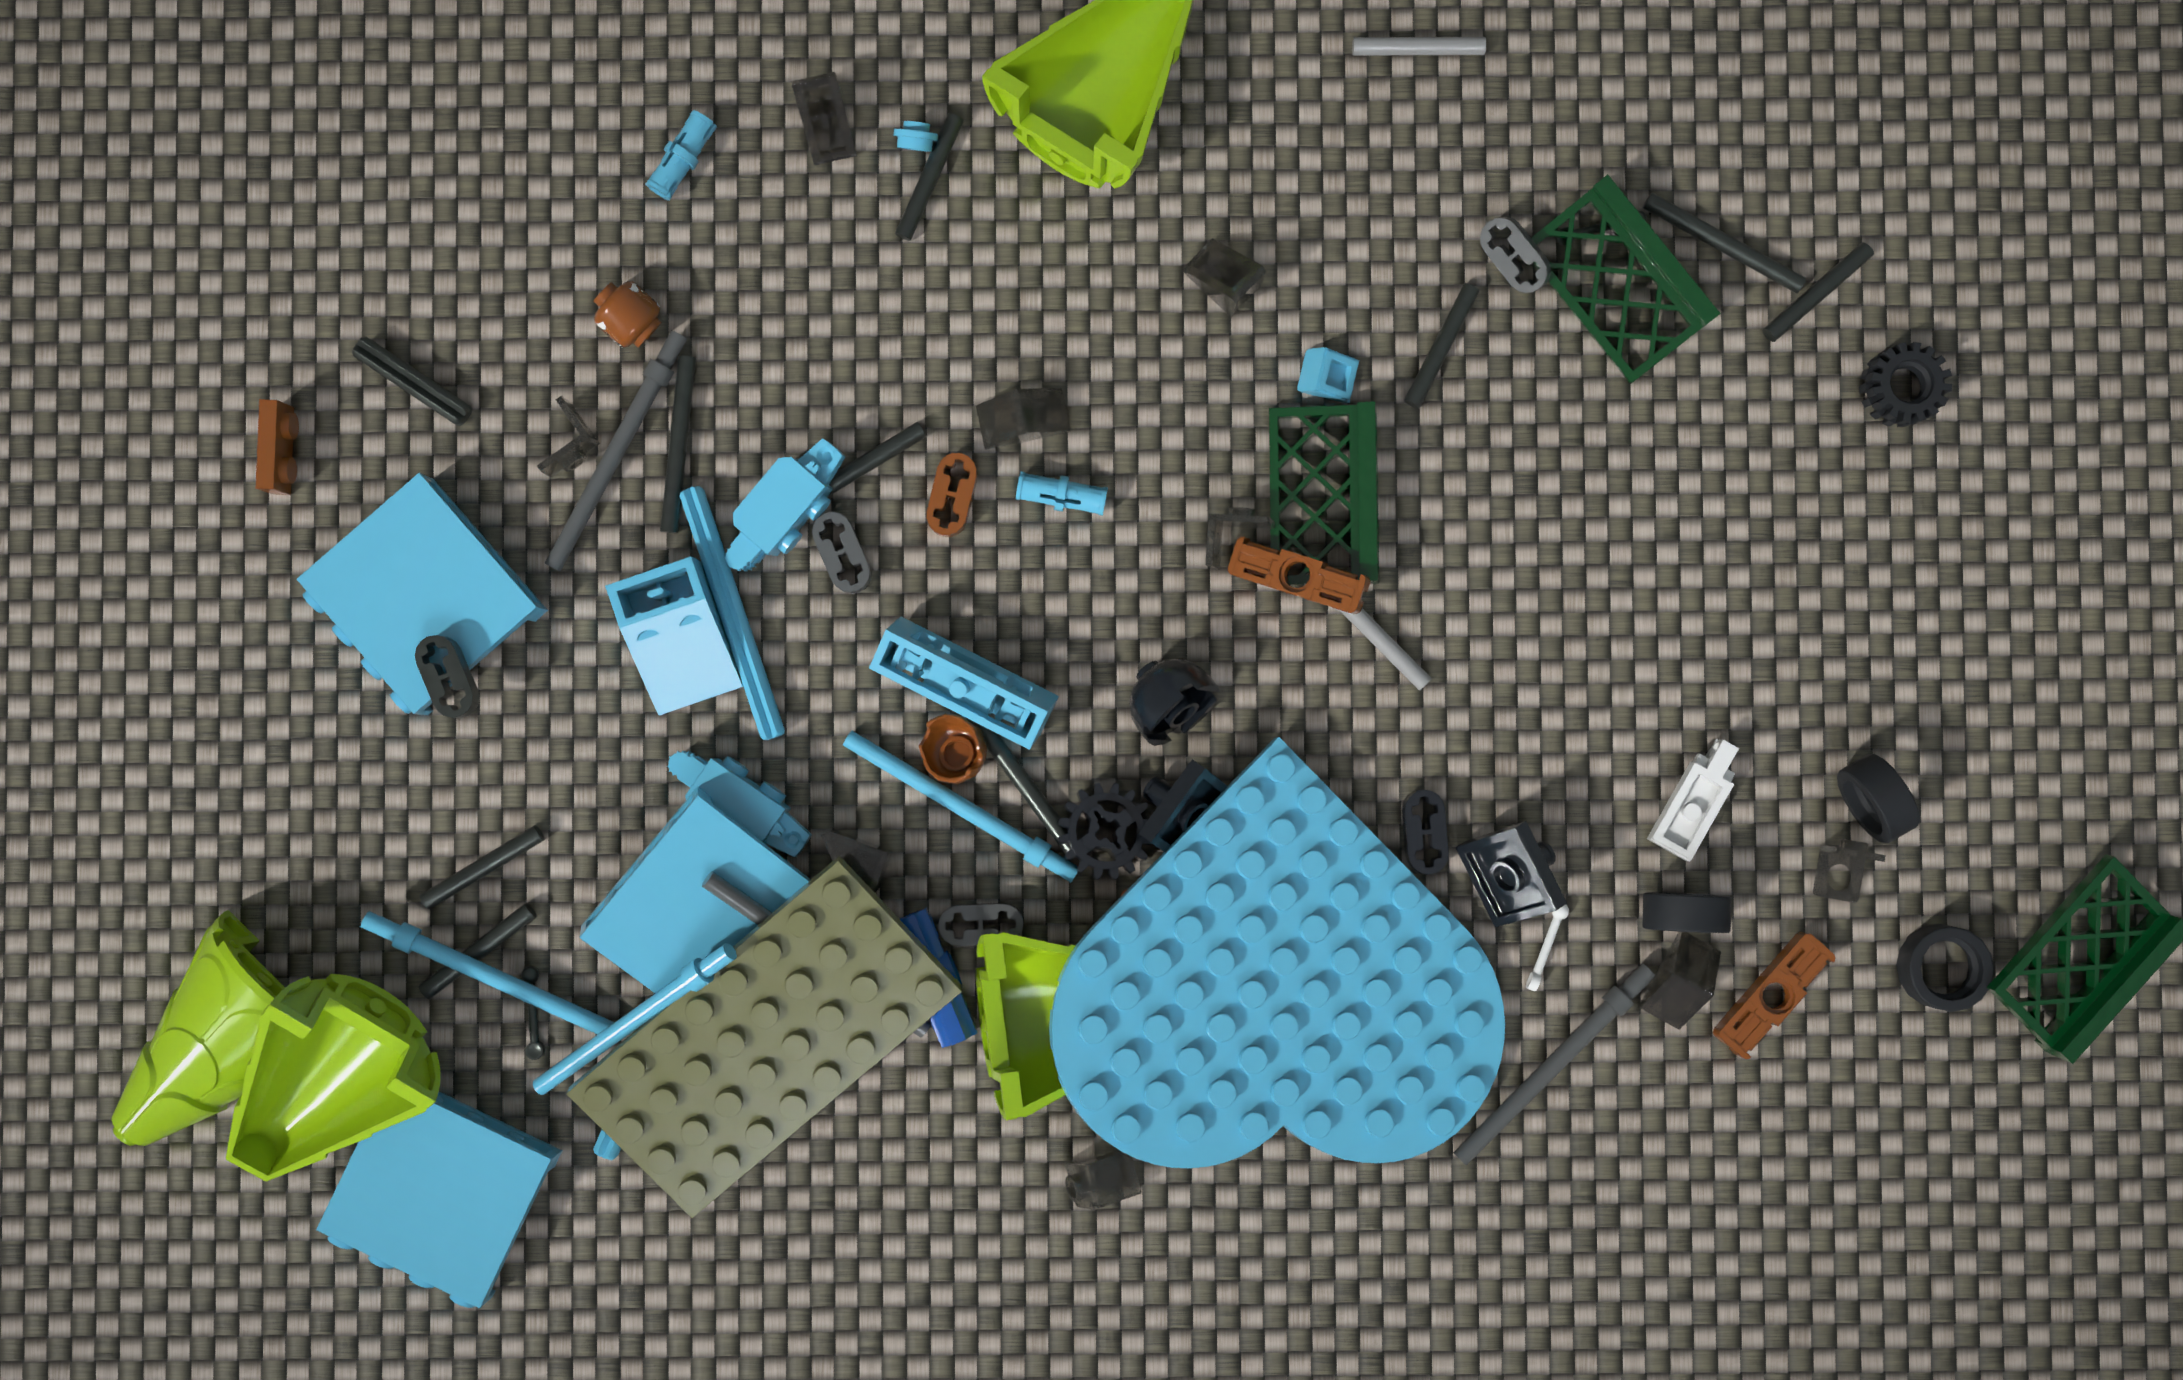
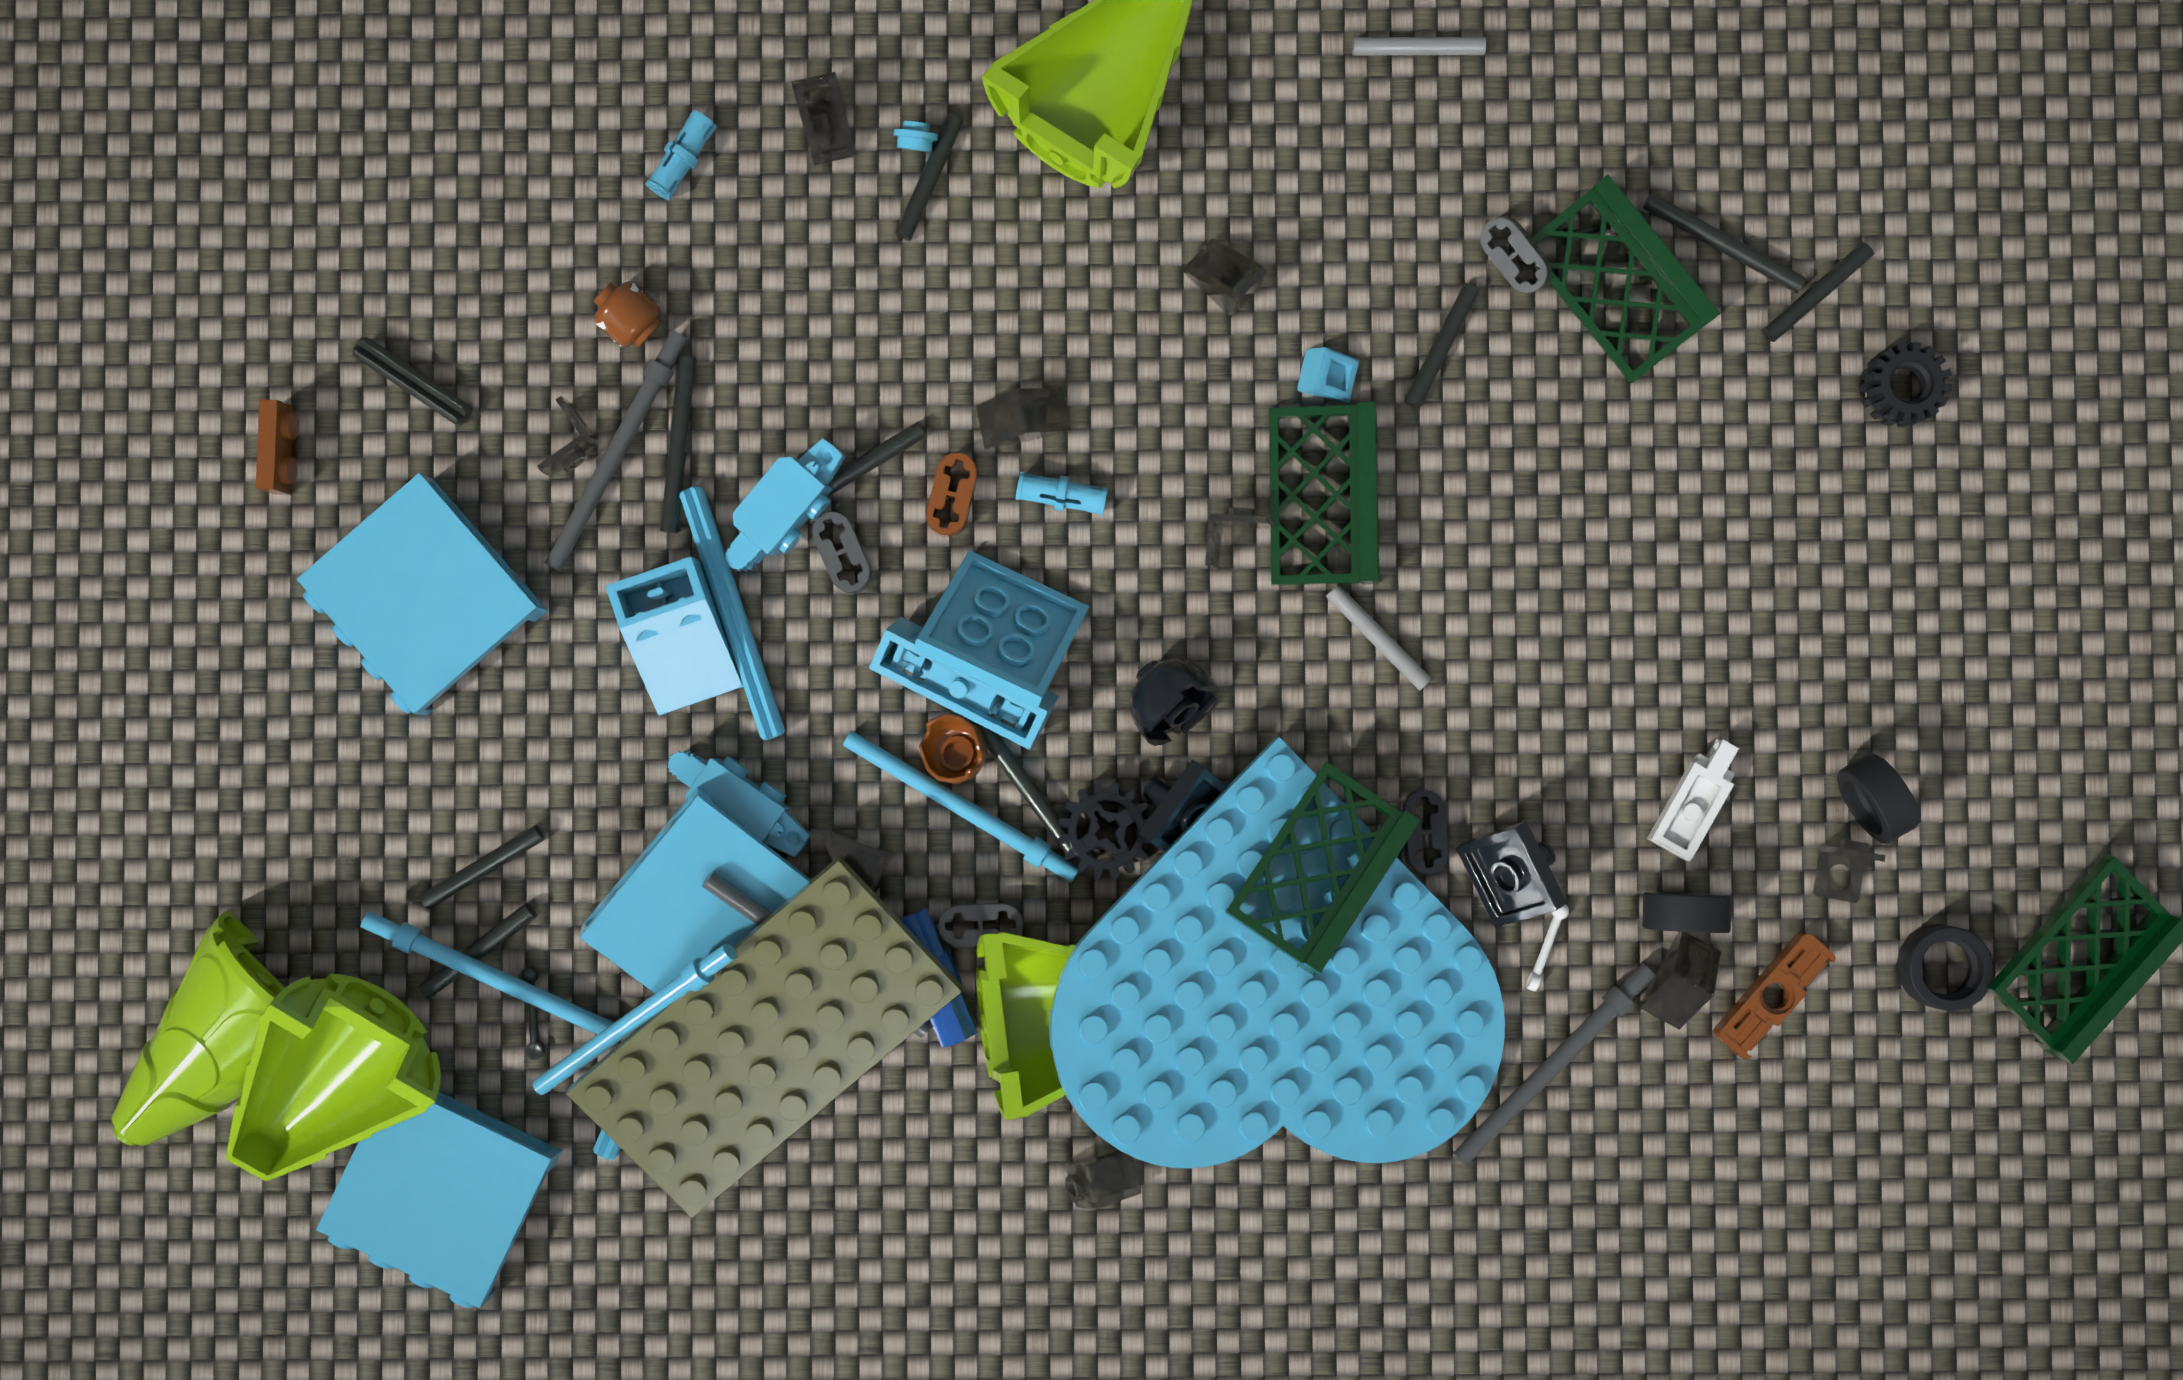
(437, 681): pearl dark grey beam -> none
(1001, 628): none -> medium azure plate
(1325, 586): dark orange piece -> none
(1355, 890): none -> dark green fence

